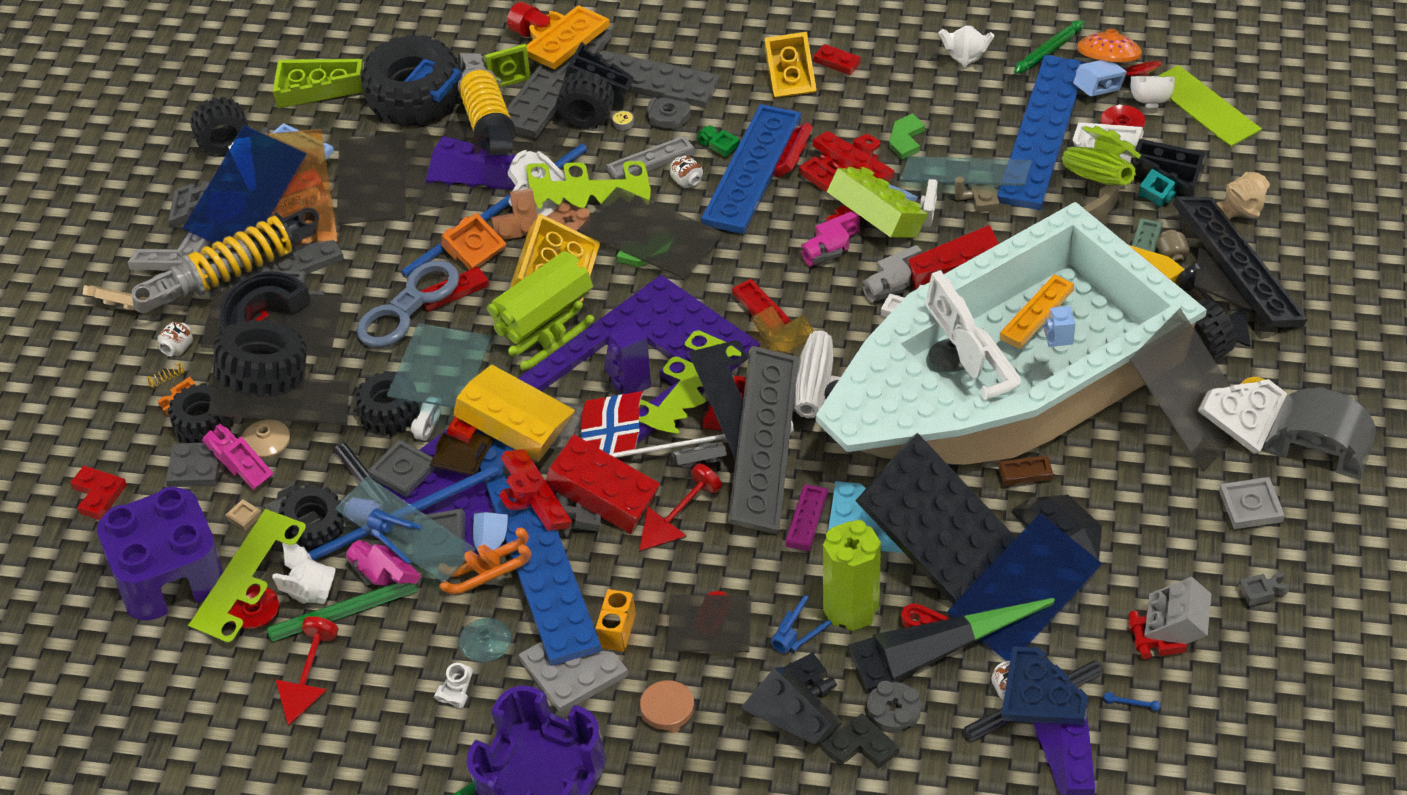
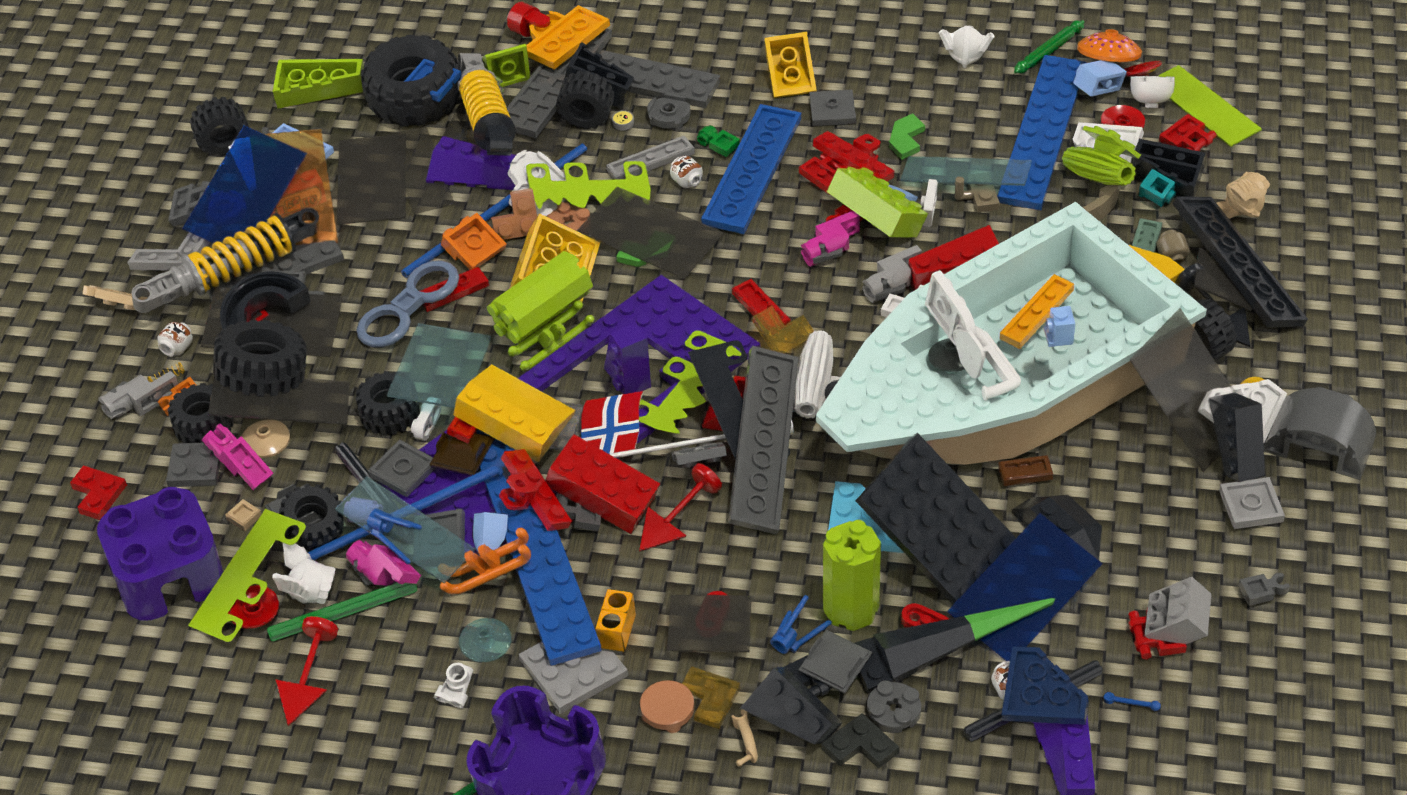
(137, 395): none -> light grey plate
(716, 695): none -> clear yellow tile
(742, 724): none -> tan piece
(793, 149): red plate -> none
(807, 517): magenta plate -> none
(832, 107): none -> dark grey plate
(835, 661): none -> dark grey piece
(837, 59): red plate -> none
(1184, 131): none -> red plate
(1239, 435): none -> black wedge

